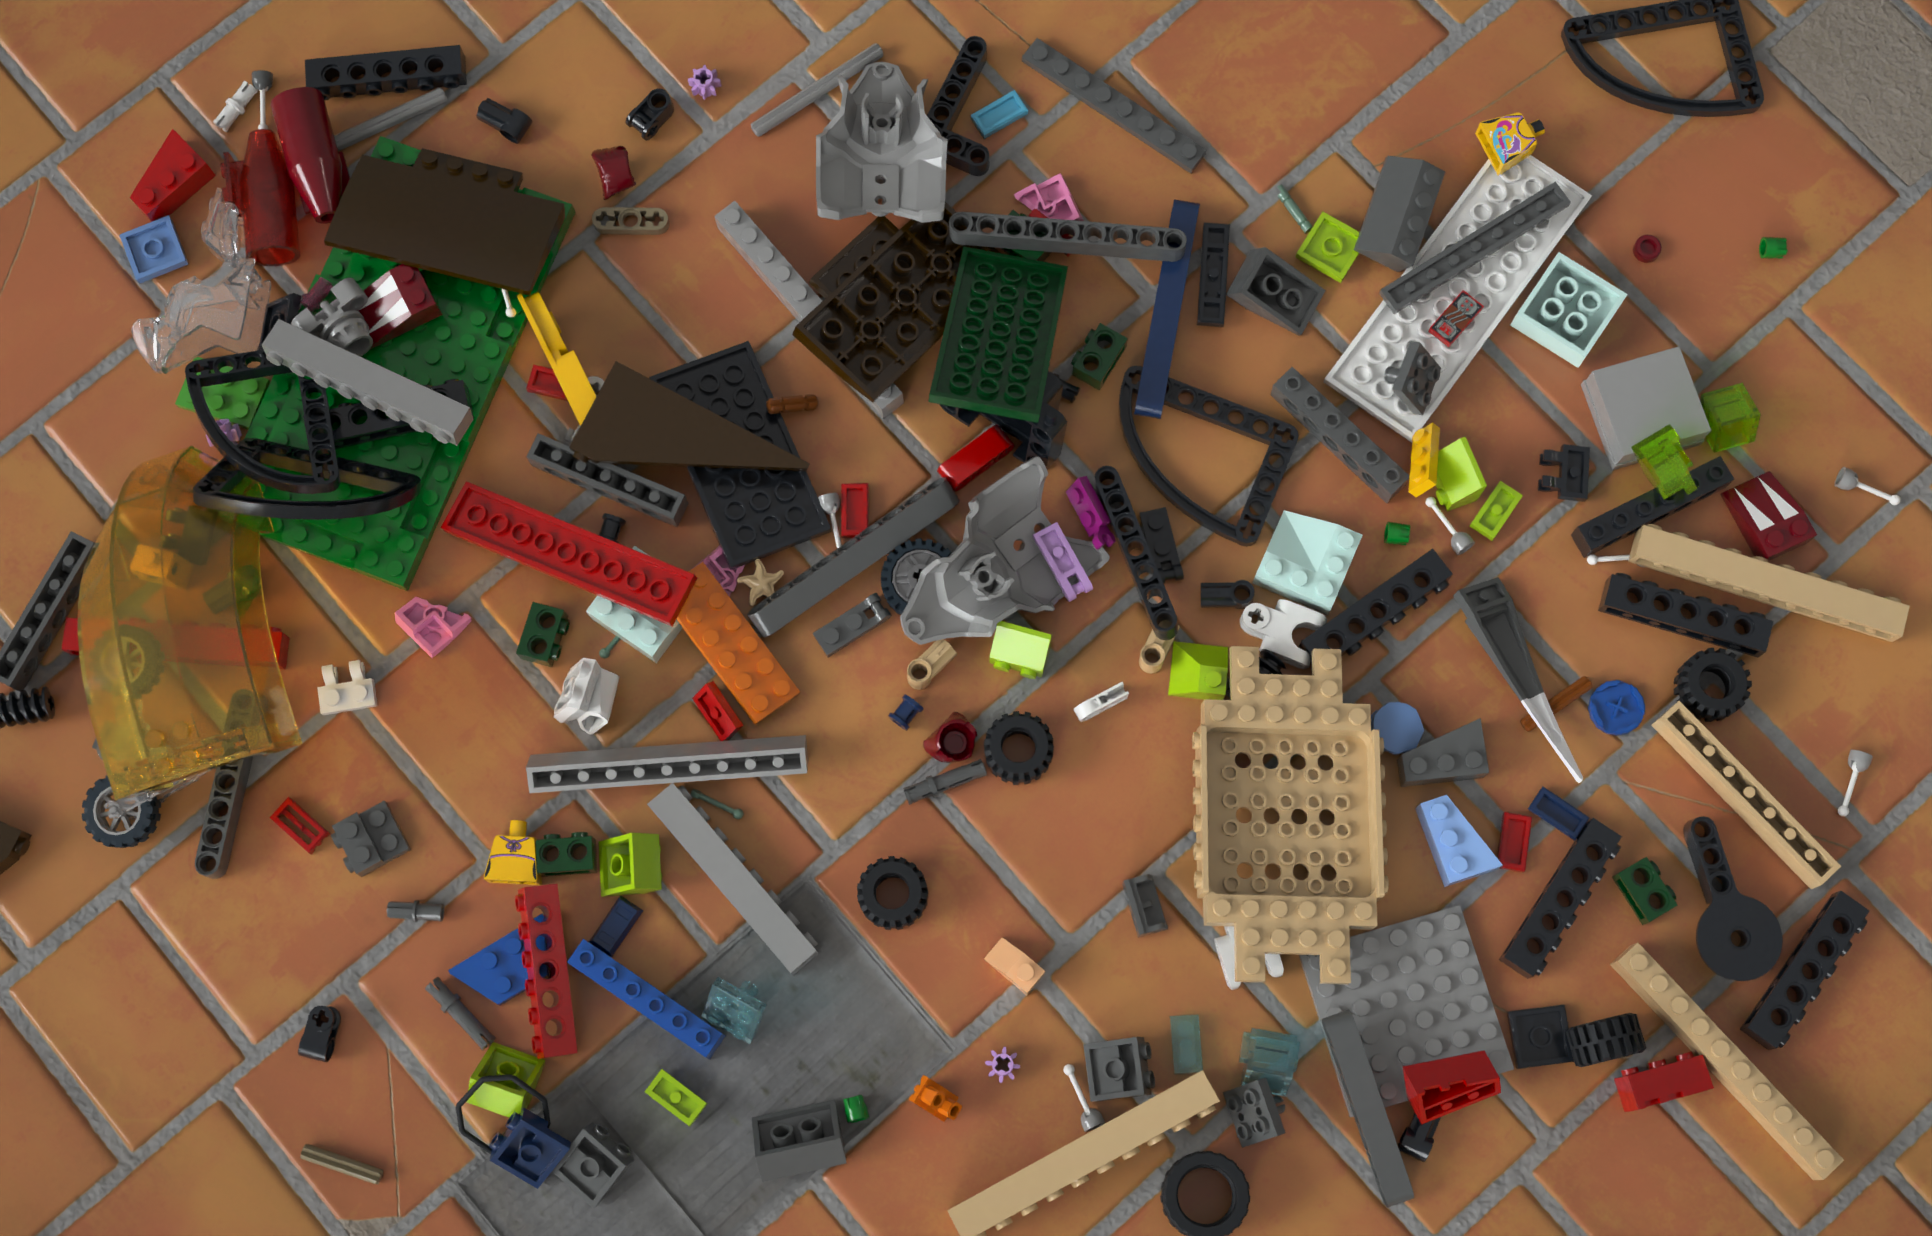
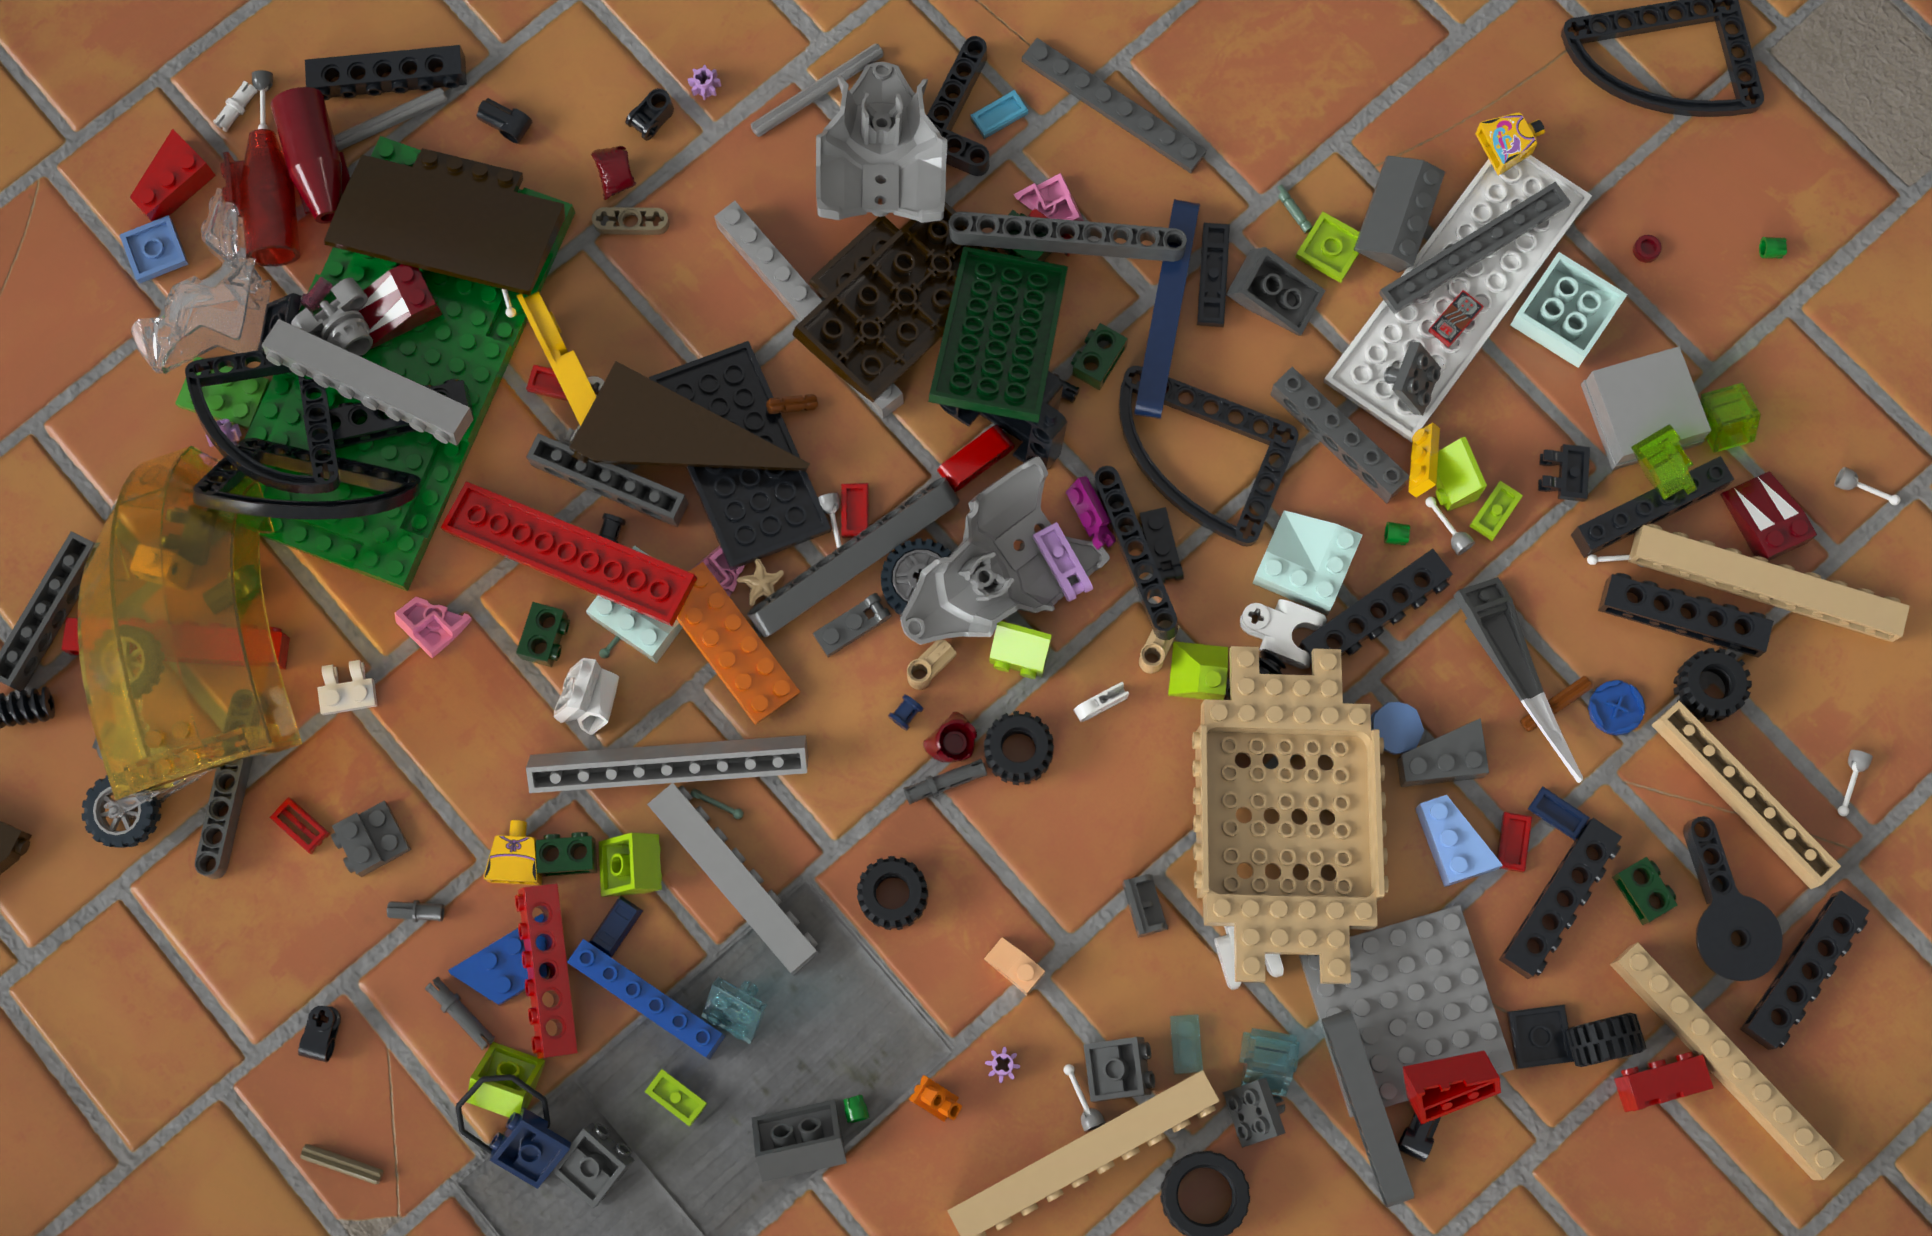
(717, 711): red plate -> none
(1223, 594): black piece -> none

